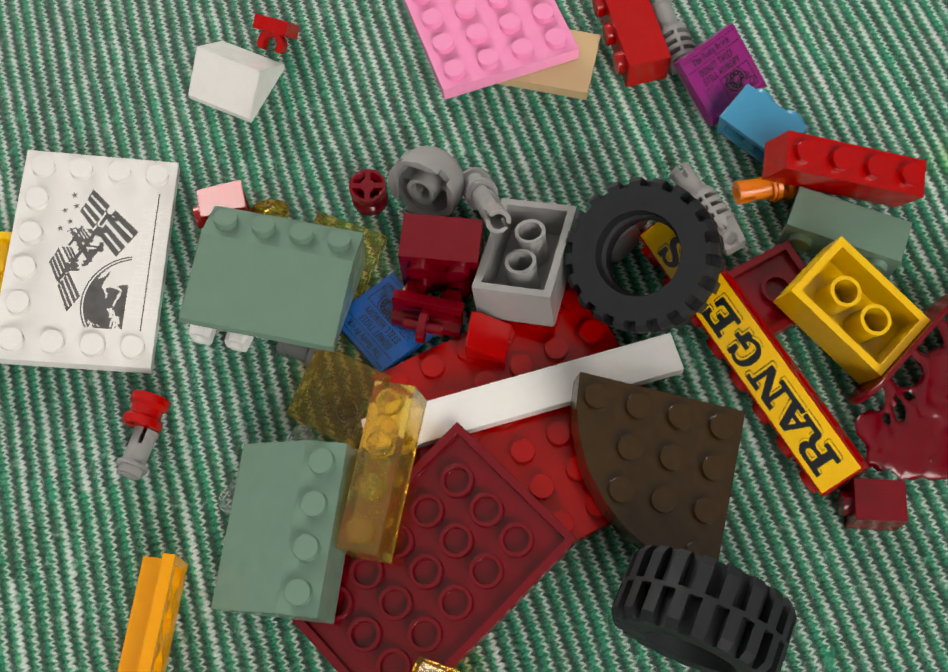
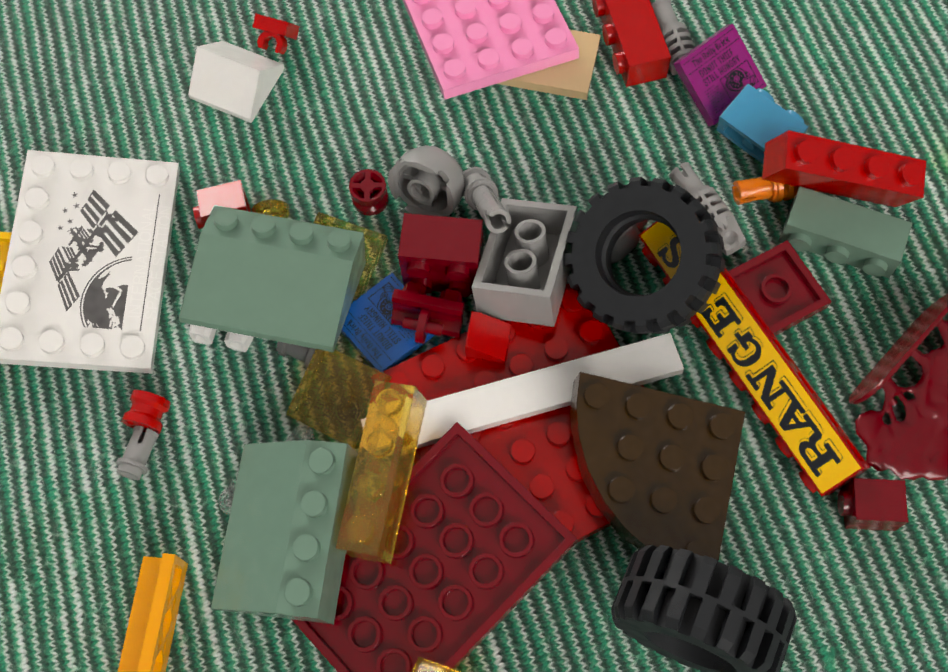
(852, 311): yellow brick -> none

